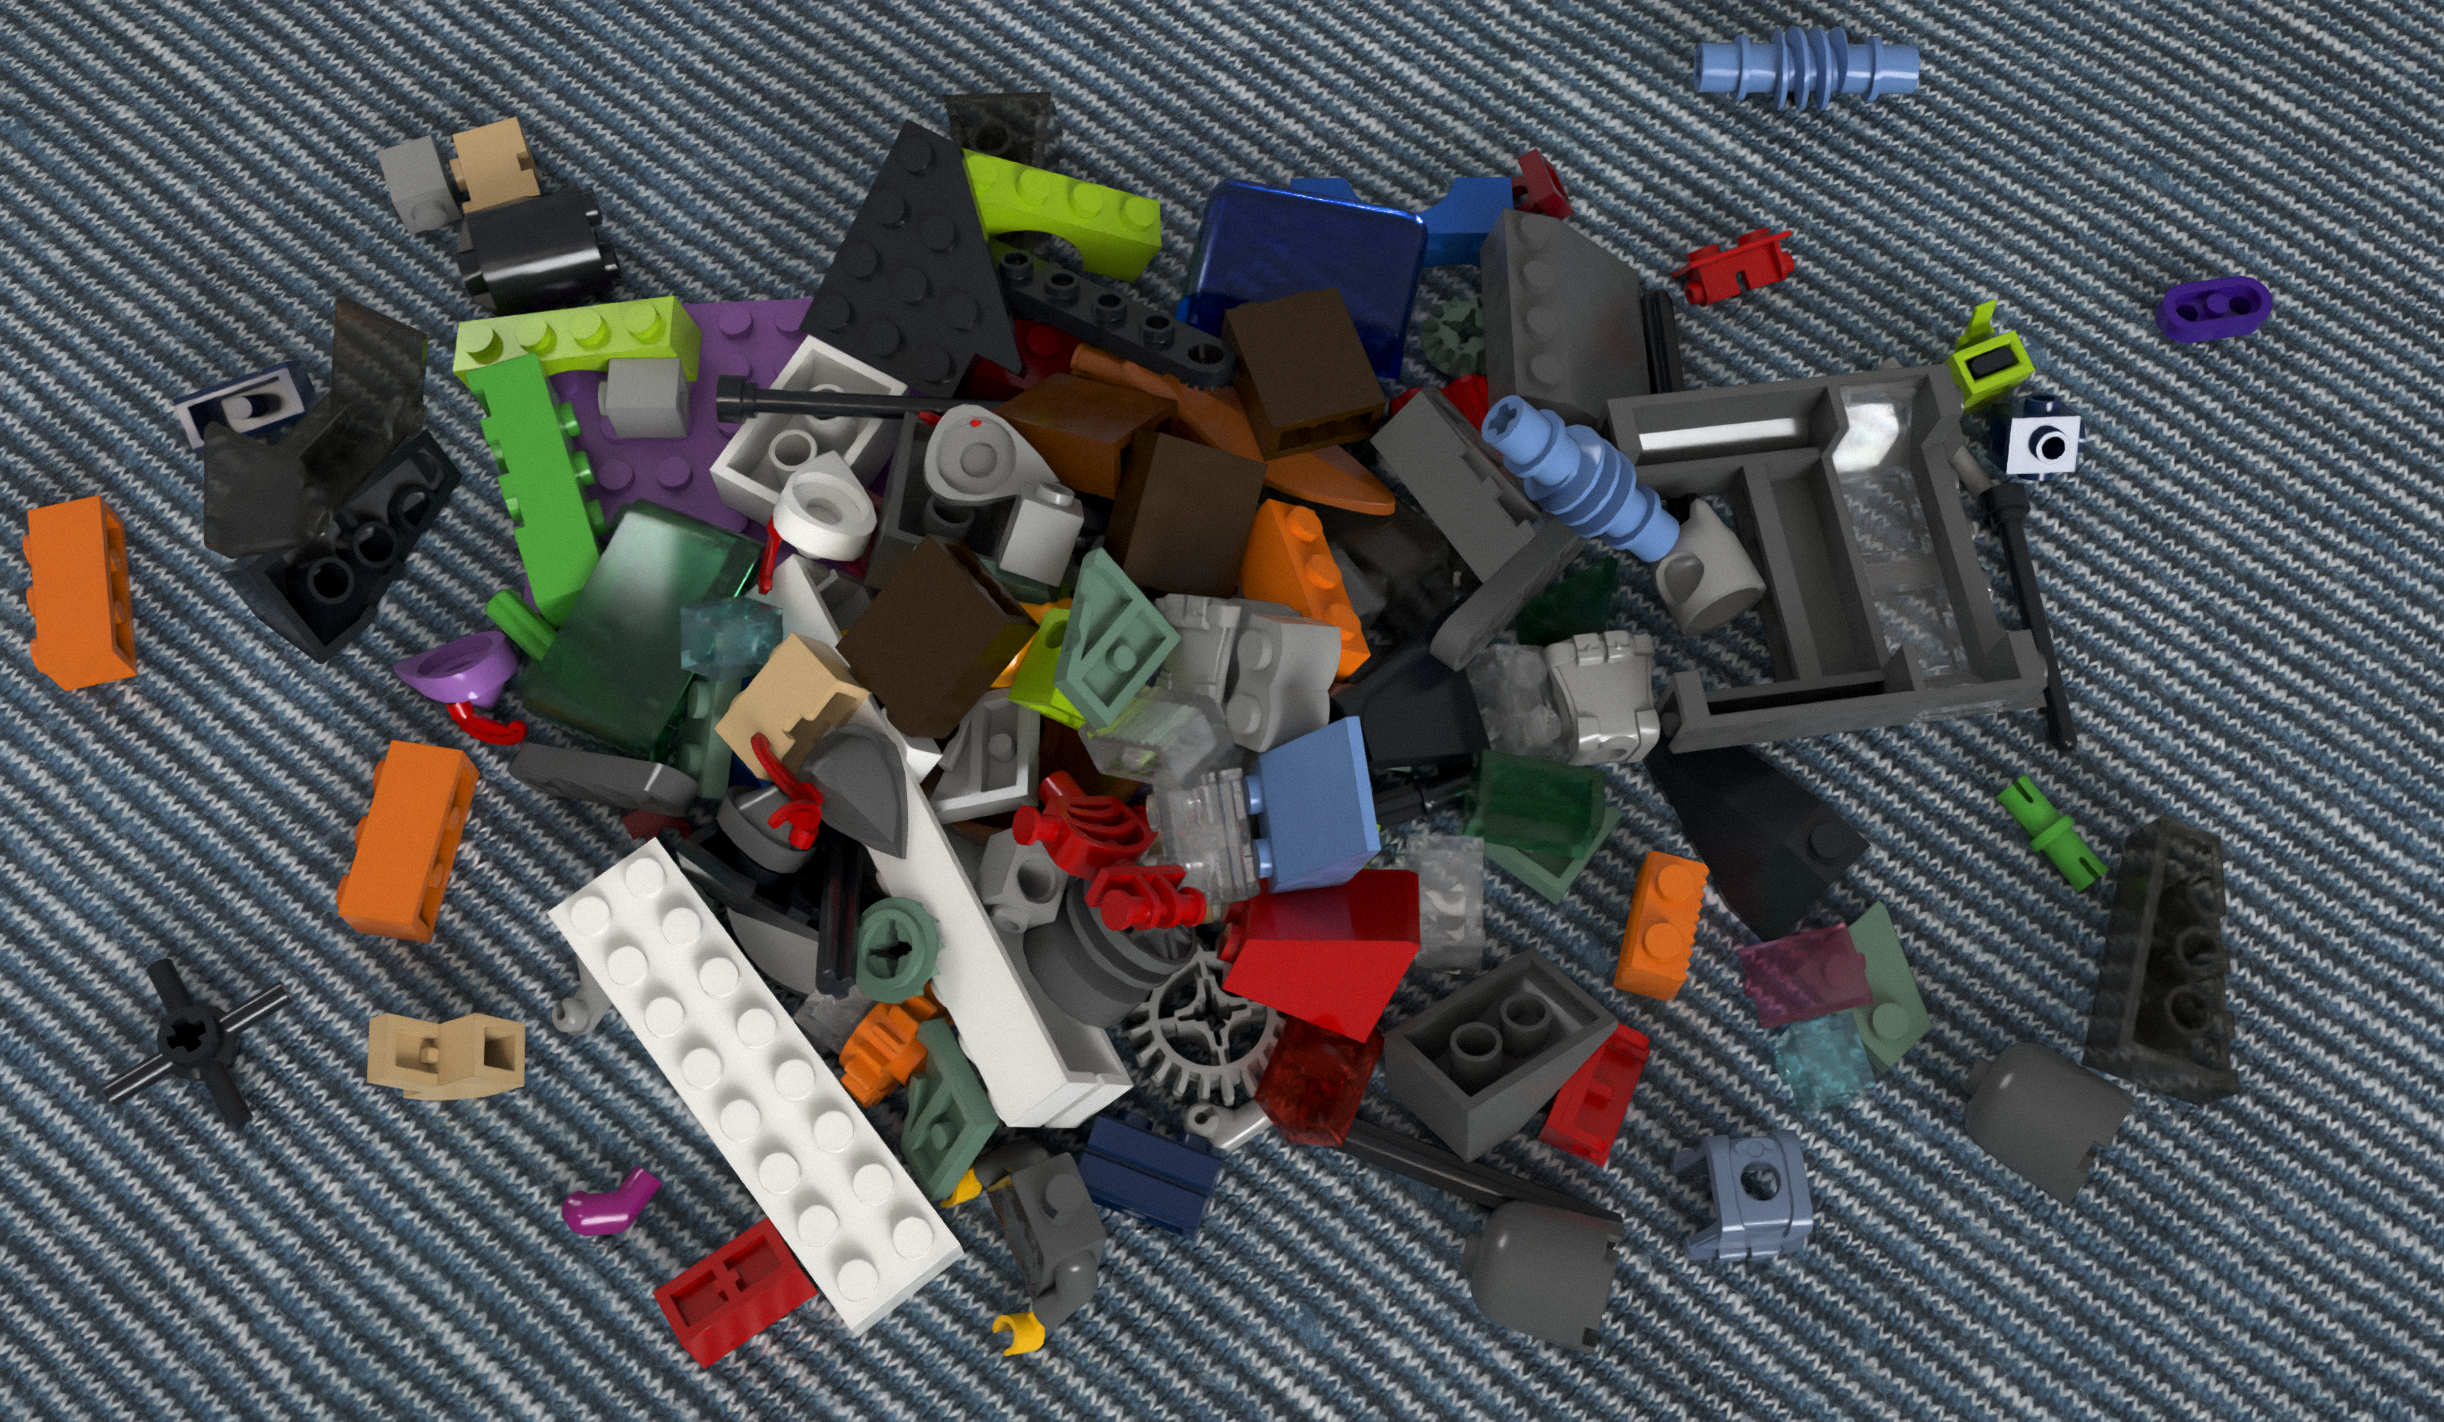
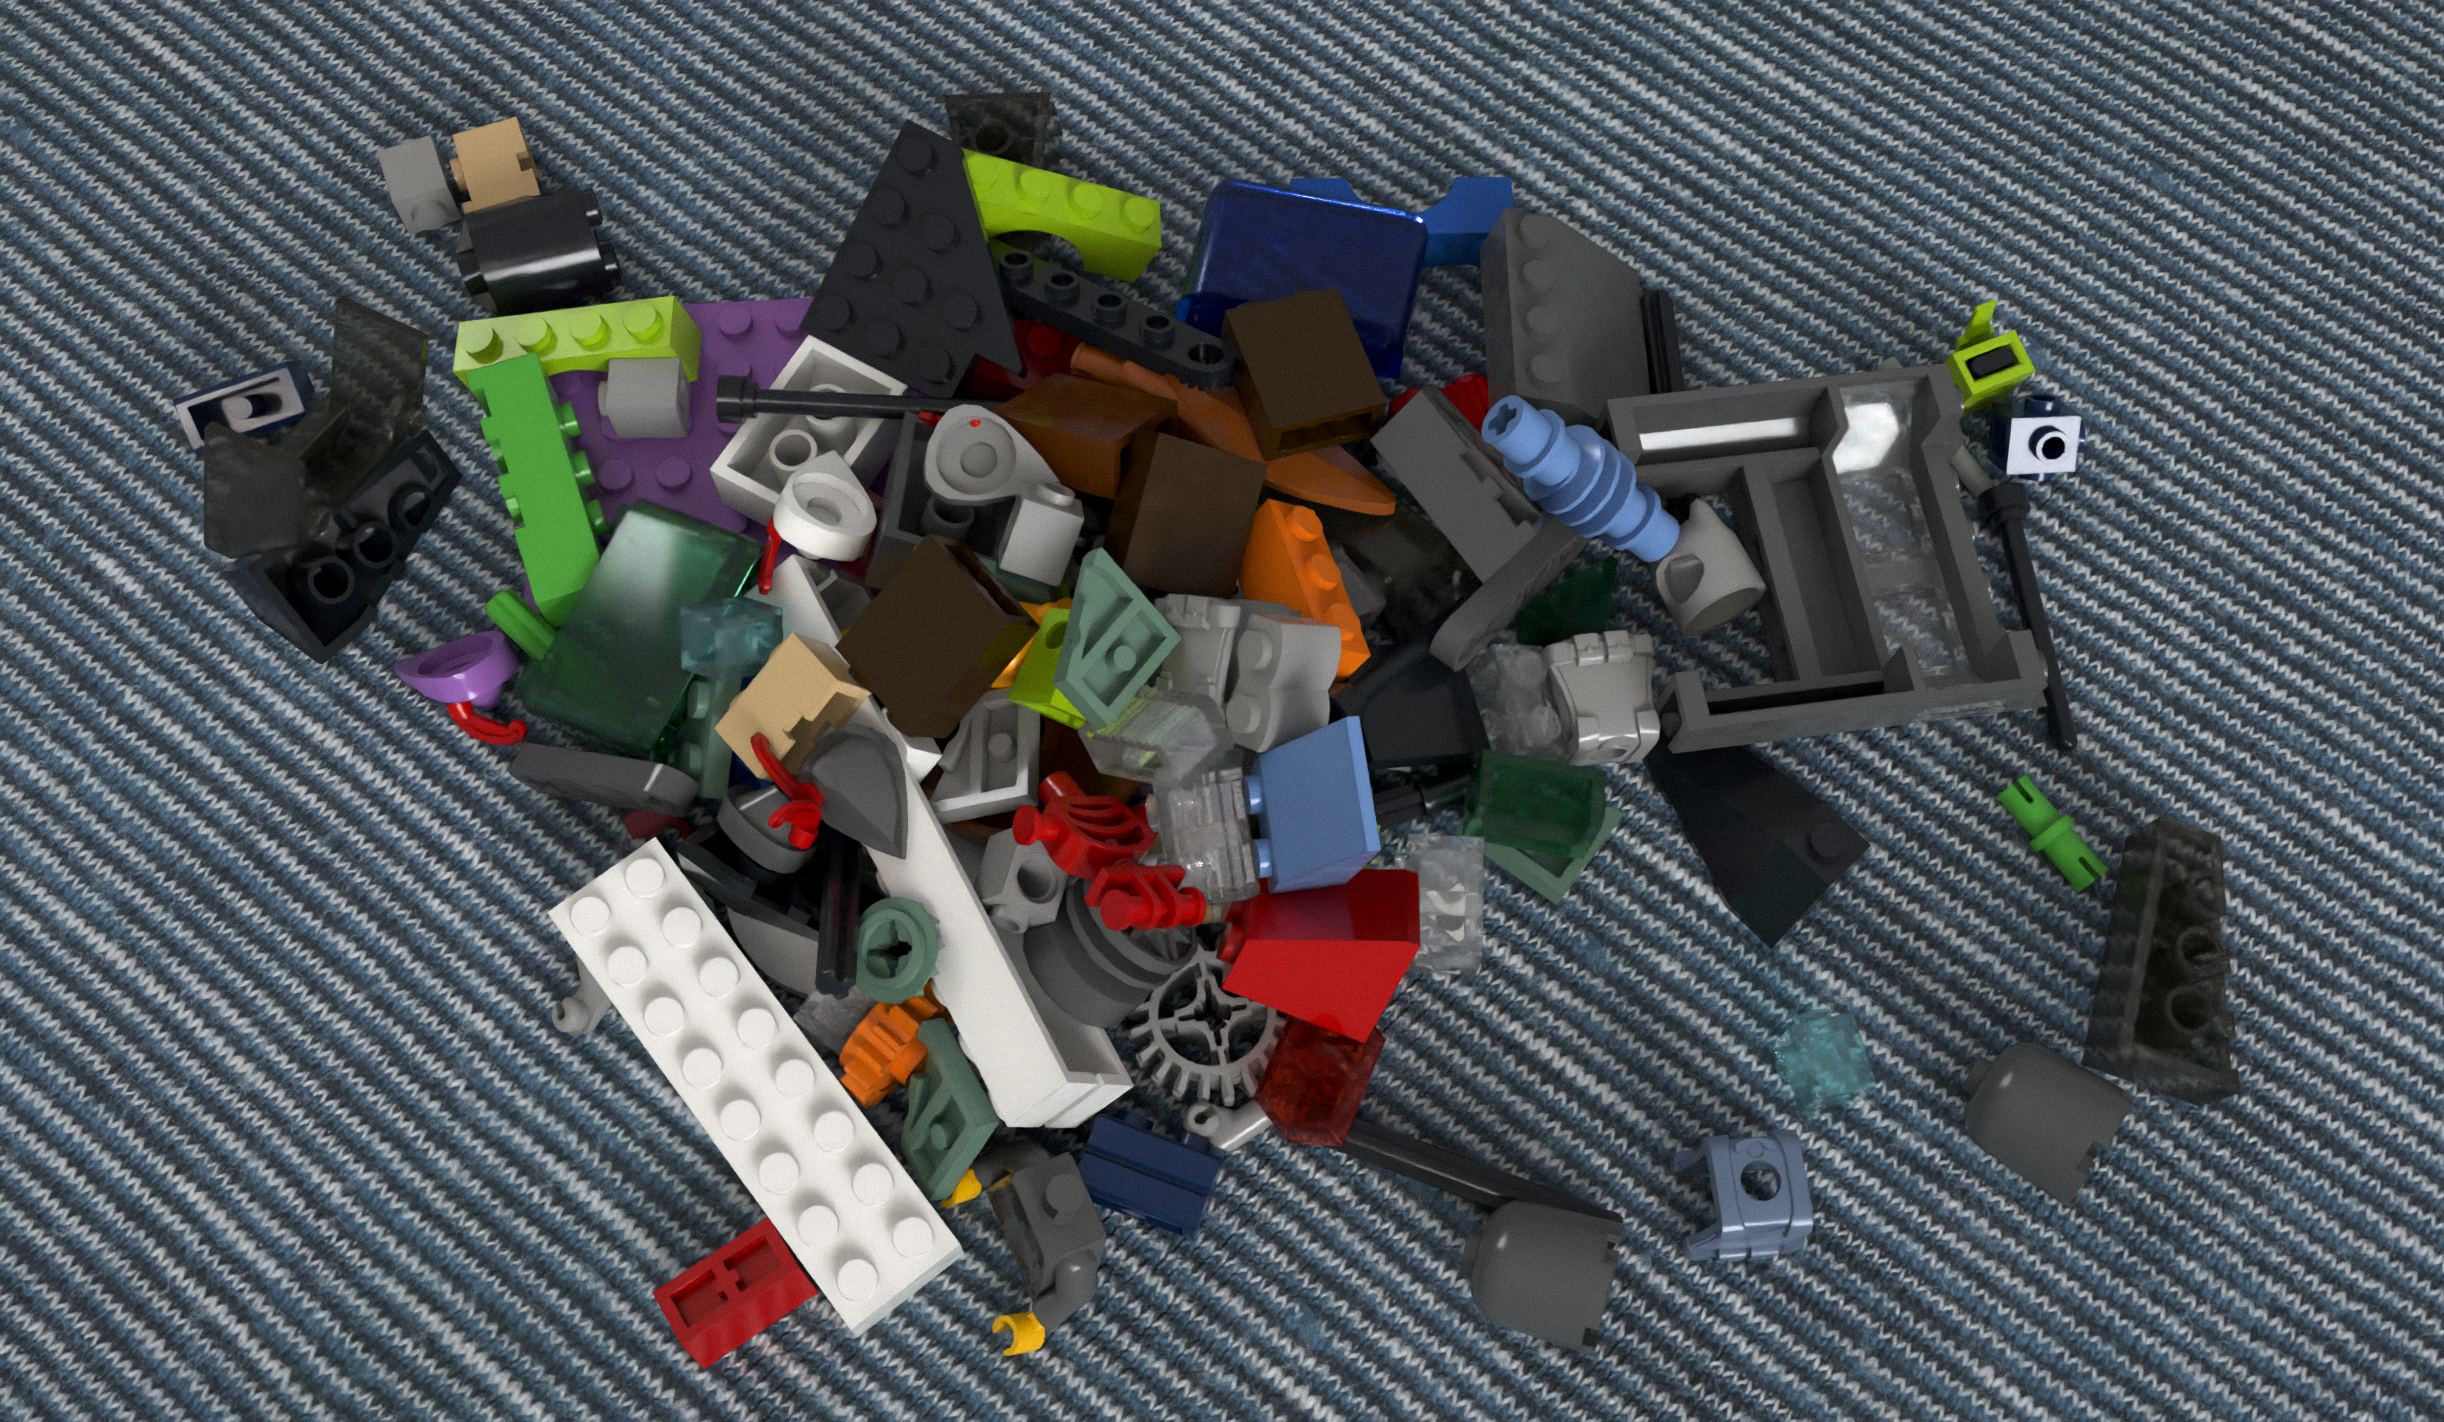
(80, 593): orange brick -> none
(183, 1057): black bar -> none
(408, 841): orange brick -> none
(448, 1059): tan brick -> none
(610, 1211): magenta arm -> none
(1441, 341): sand green gear -> none
(1494, 1052): dark grey slope -> none
(1542, 186): dark red tile -> none
(1595, 1098): red hinge -> none
(1661, 926): orange brick -> none
(1713, 271): red hinge -> none
(1805, 976): clear pink piece -> none
(1806, 65): medium blue piece -> none
(1898, 1013): sand green wing -> none
(2208, 309): dark purple plate -> none

